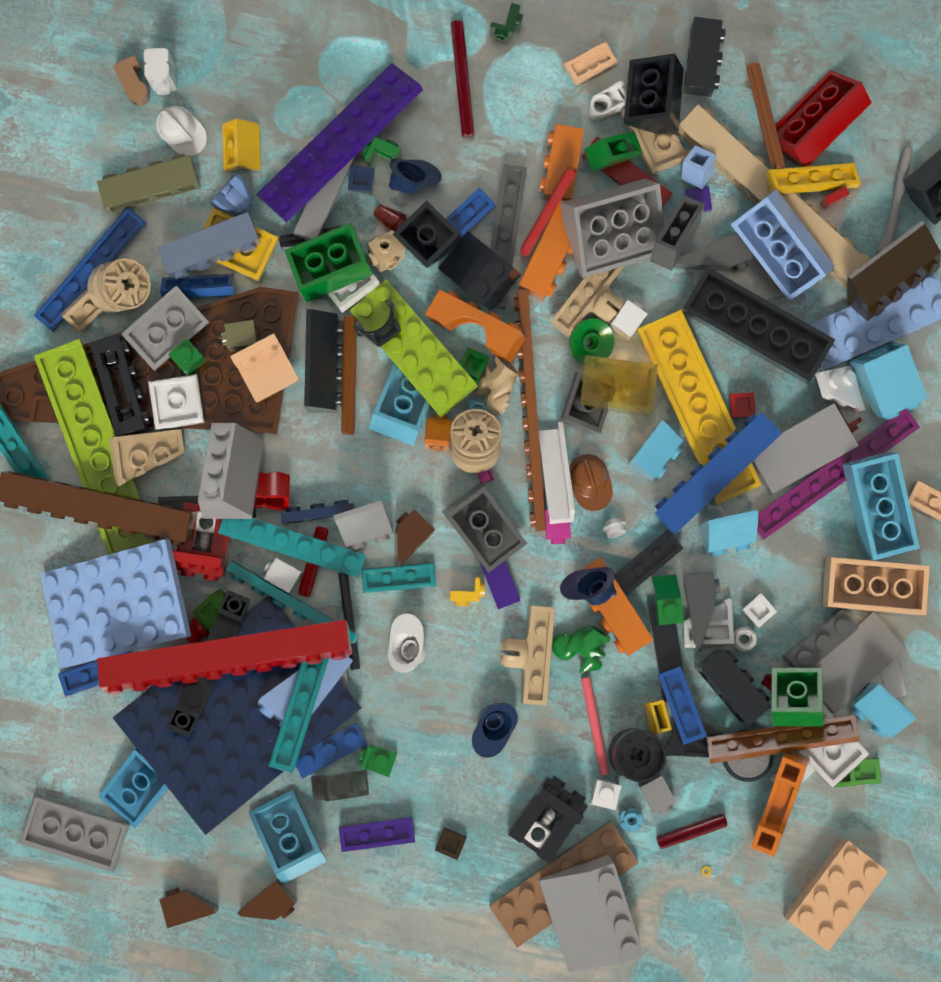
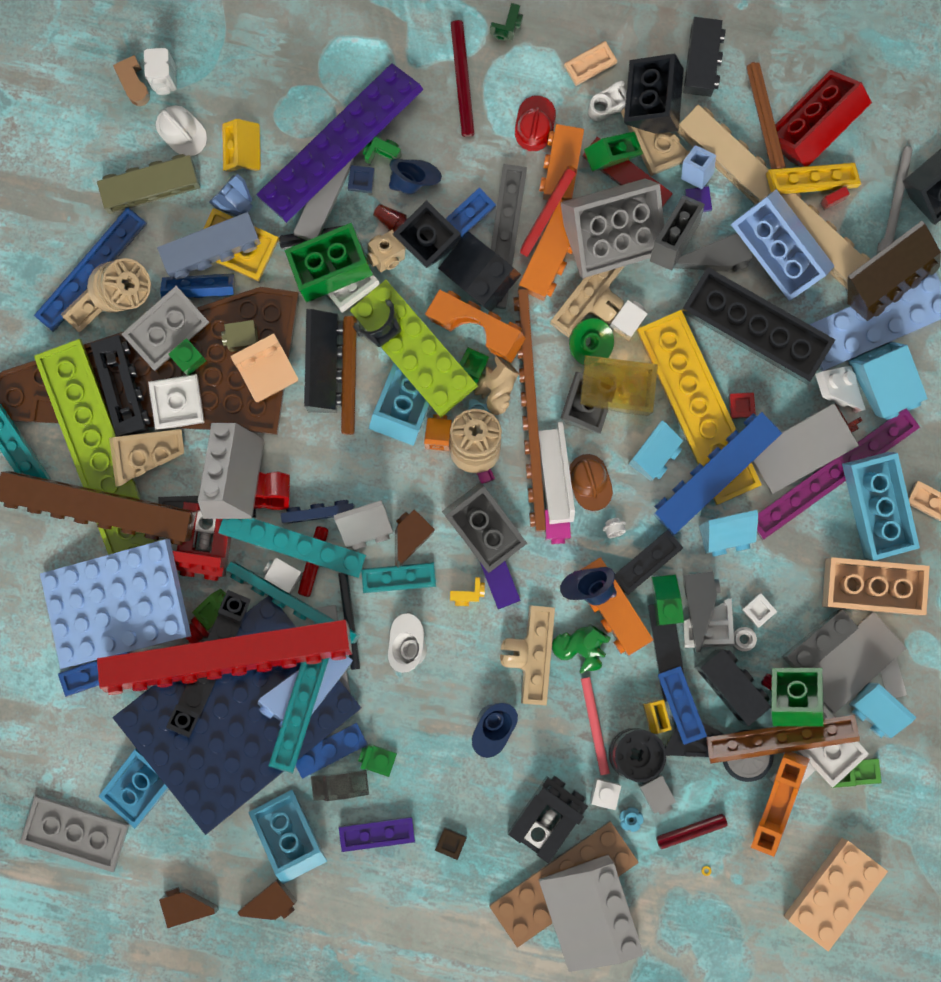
(534, 123): none -> red piece

